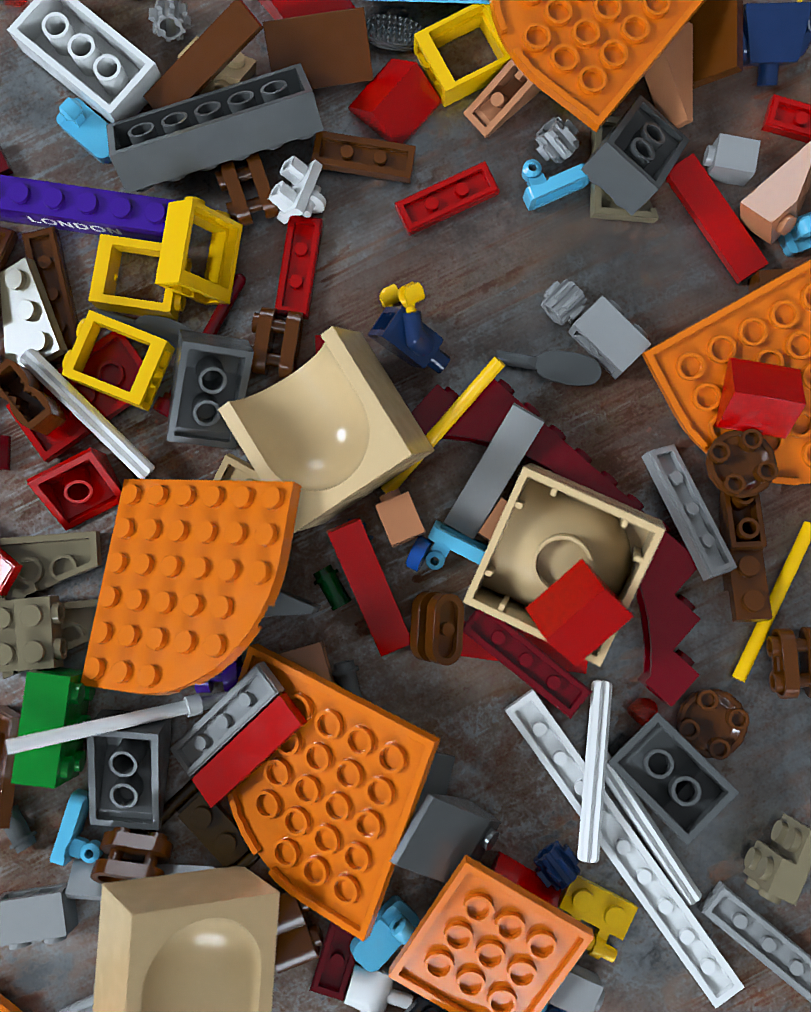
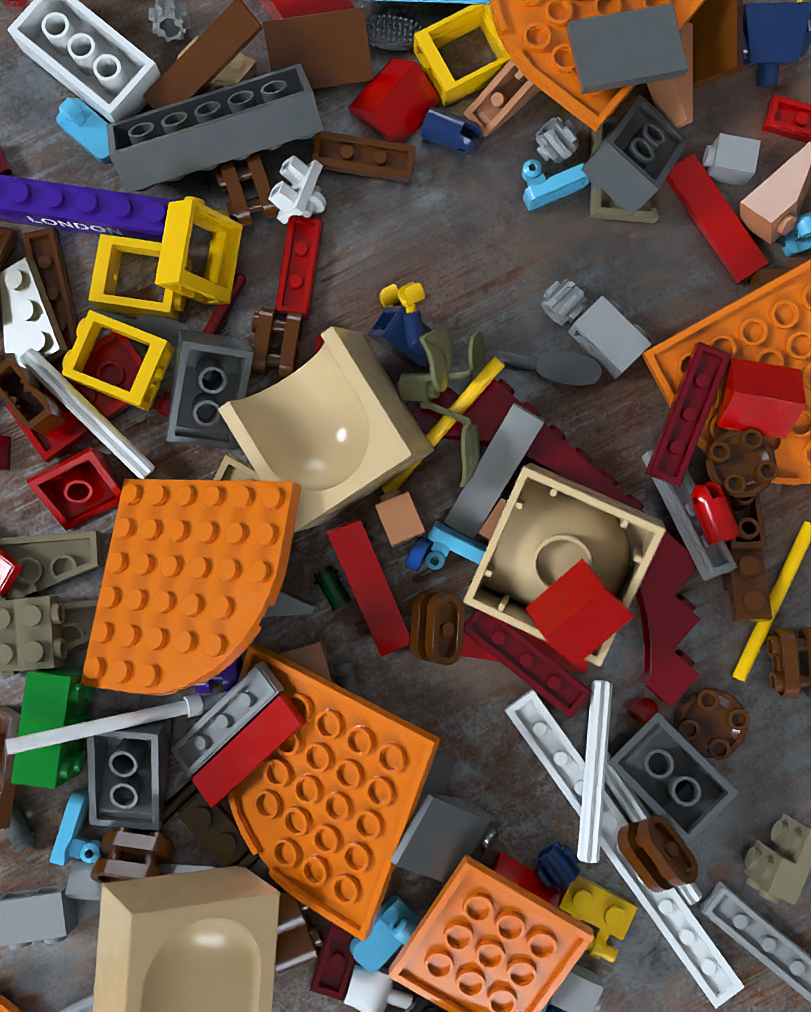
(427, 386): none -> olive plant
(446, 128): none -> dark blue piece
(446, 198): red tile -> none
(627, 48): none -> dark grey tile
(657, 854): none -> reddish brown brick
(688, 414): none -> dark red tile
(714, 513): none -> red piece

